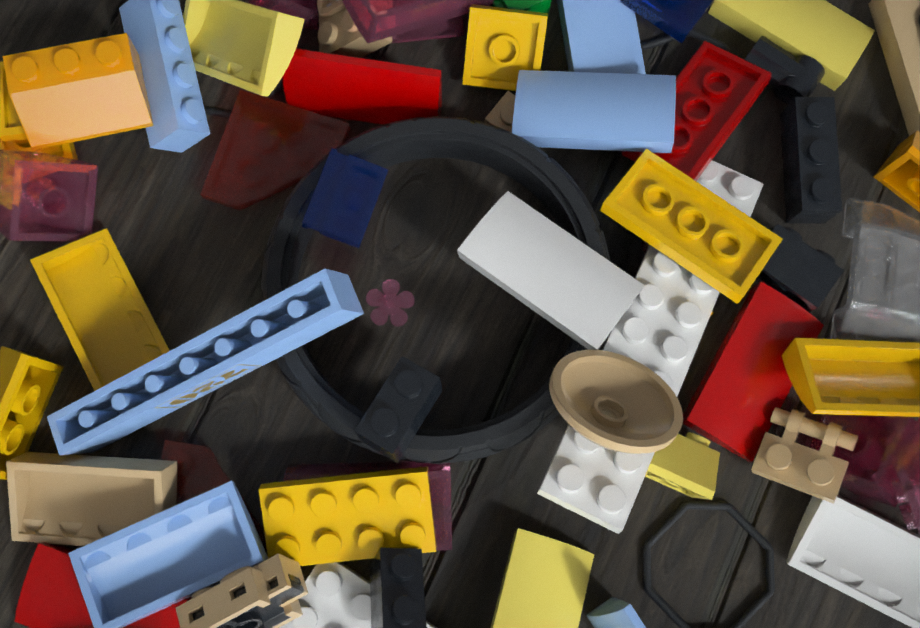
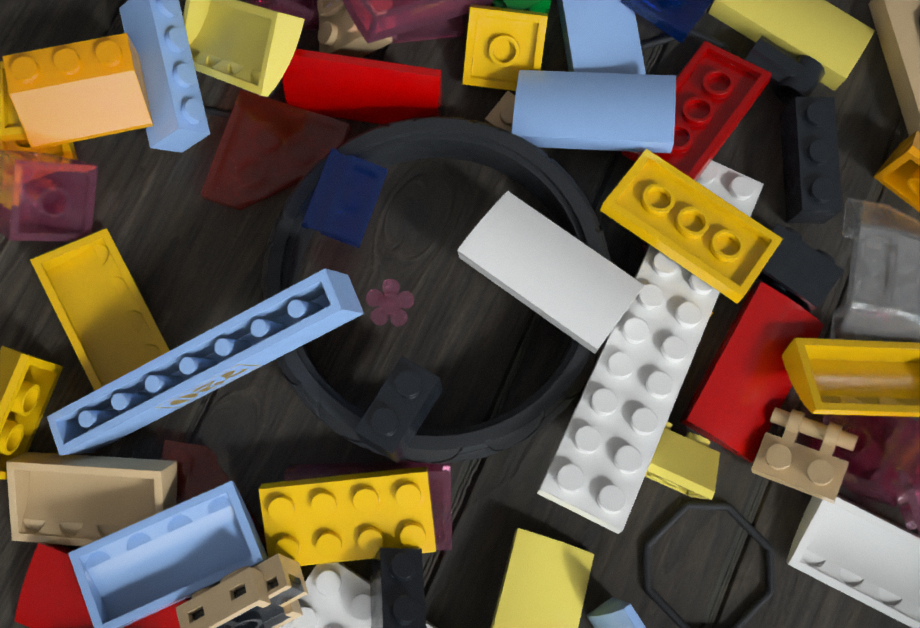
(615, 401): tan dish -> none

